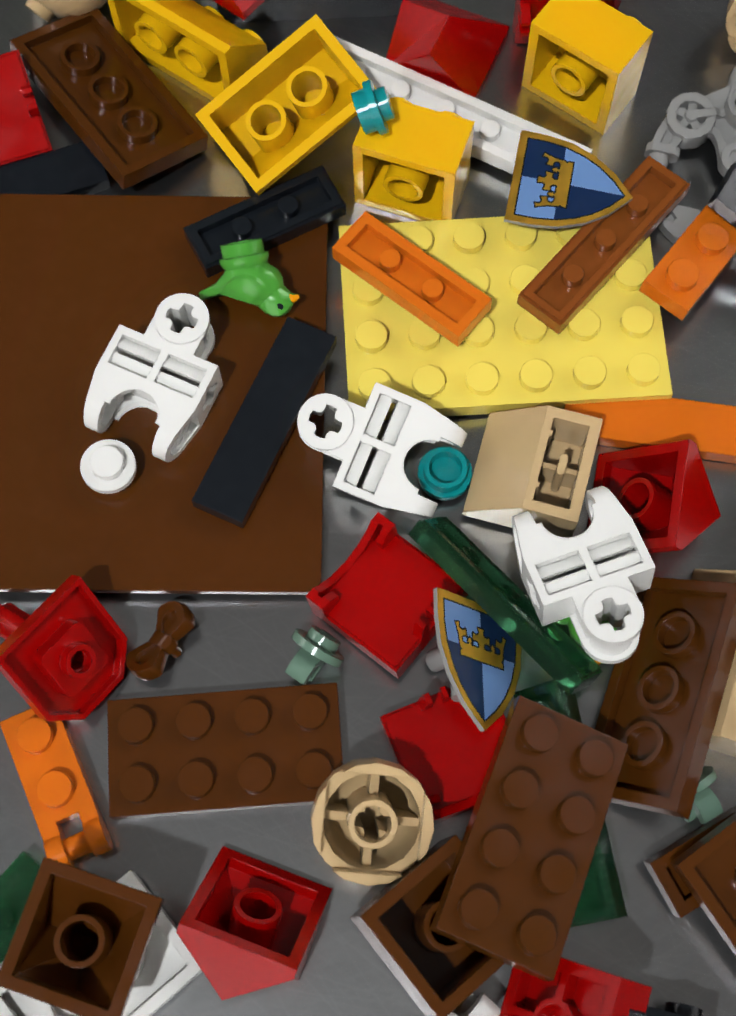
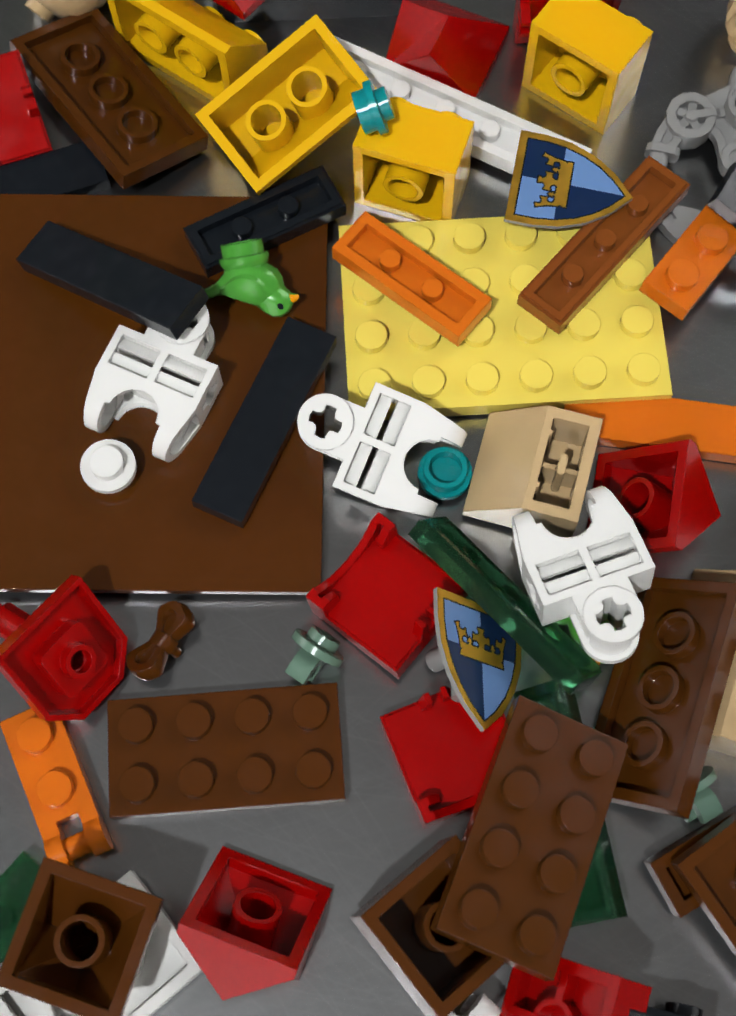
(113, 279): none -> black tile
(371, 821): tan cylinder -> none

